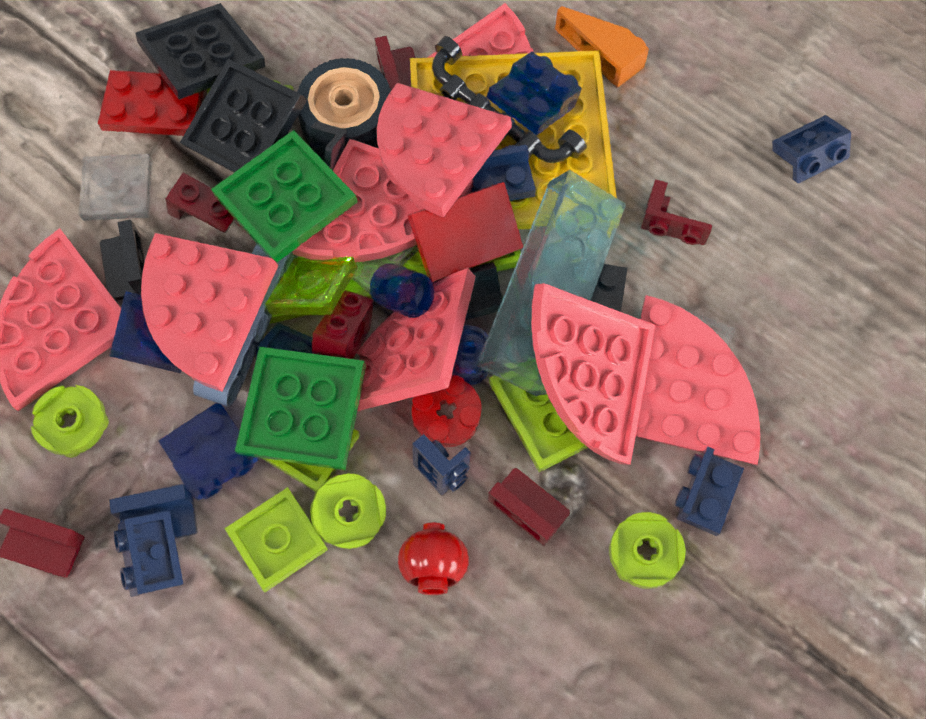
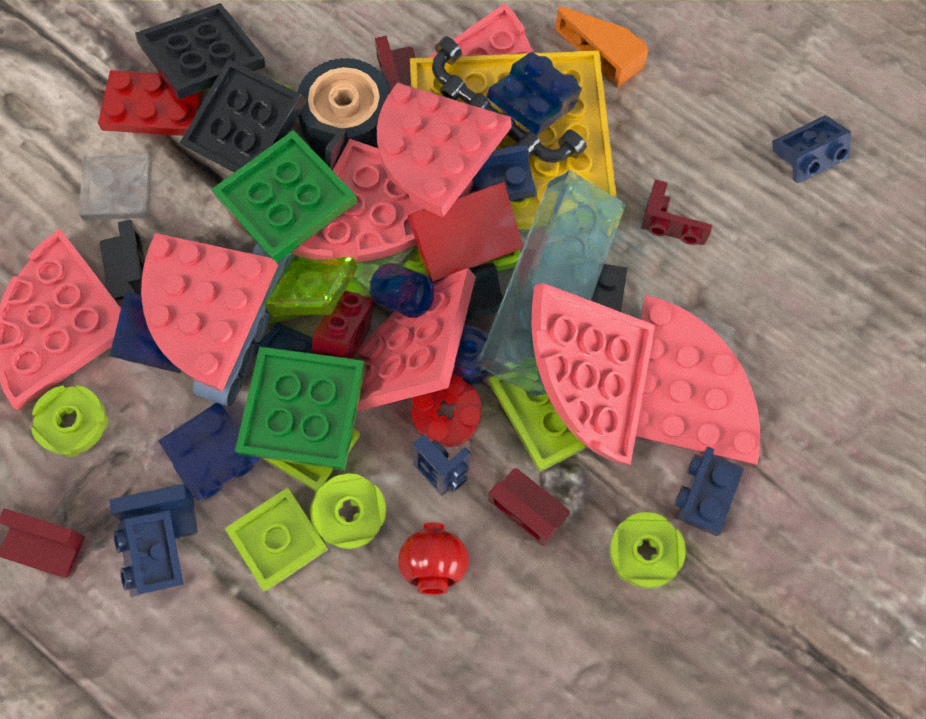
(199, 201): dark red bracket -> none

